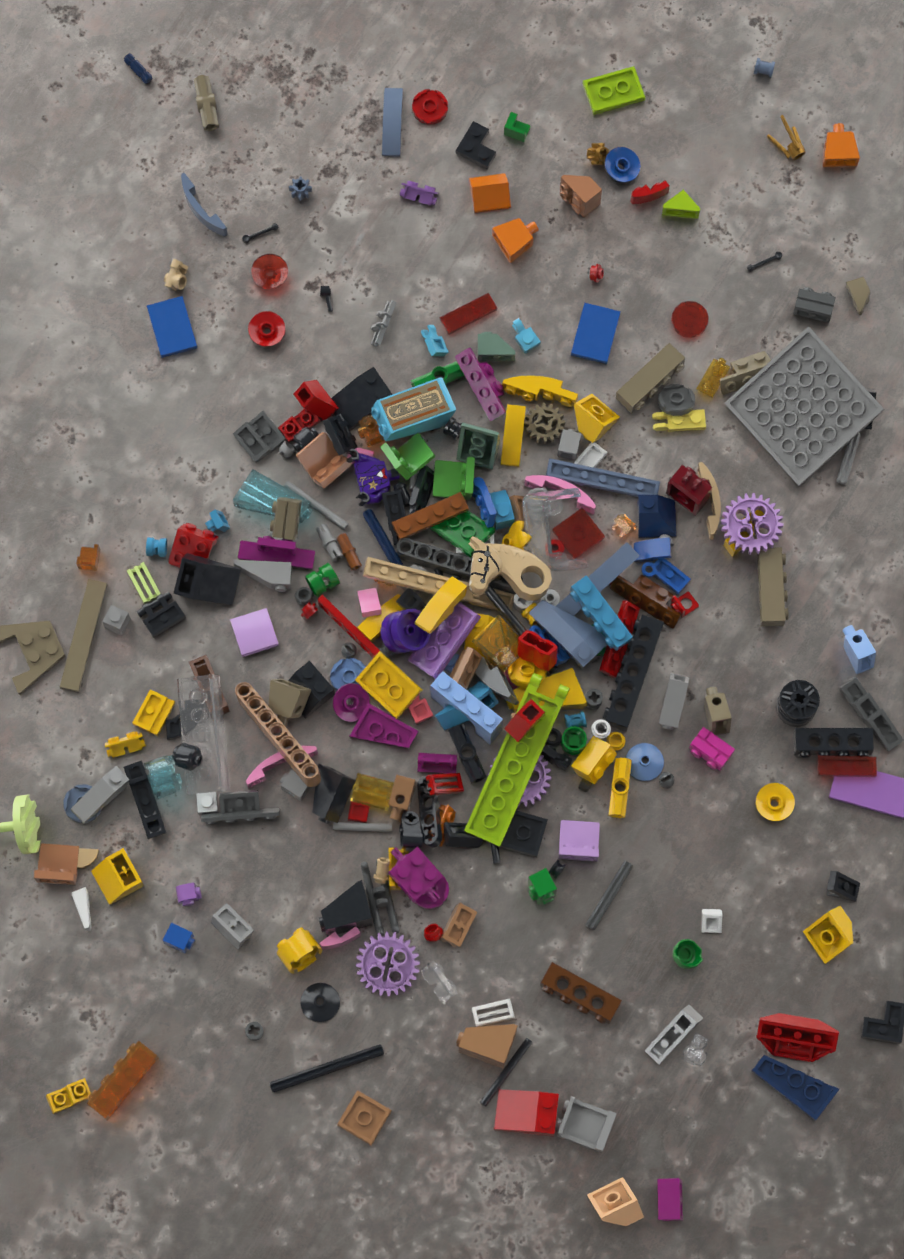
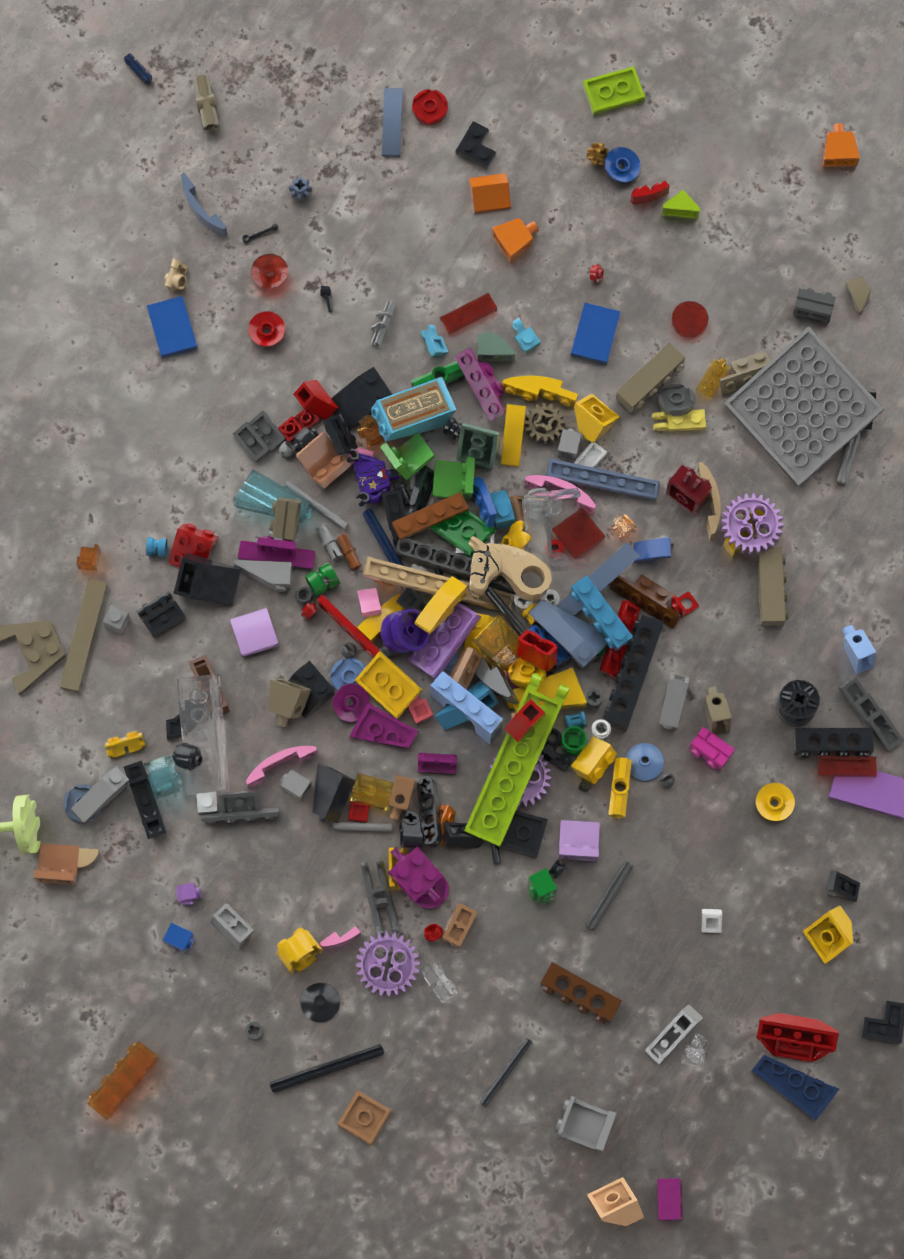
(68, 1096): yellow slope -> none
(81, 900): white slope -> none
(117, 876): yellow slope -> none
(136, 569): yellowish green tile -> none
(153, 712): yellow plate -> none
(217, 522): dark azure tile -> none
(281, 741): medium nougat beam -> none
(346, 911): black slope -> none
(381, 875): tan pin -> none
(426, 194): medium lavender hinge -> none
(434, 791): red tile -> none
(471, 764): black piece -> none
(488, 1043): medium nougat slope -> none
(492, 1013): white tile -> none
(516, 129): green panel -> none
(526, 1112): slope -> none
(581, 193): nougat slope -> none
(616, 740): yellow plate -> none
(656, 516): dark blue slope -> none
(668, 574): blue hinge -> none
(687, 954): green hair -> none
(764, 67): sand blue bush -> none
(778, 255): black hinge -> none
(795, 149): pearl gold plant -> none

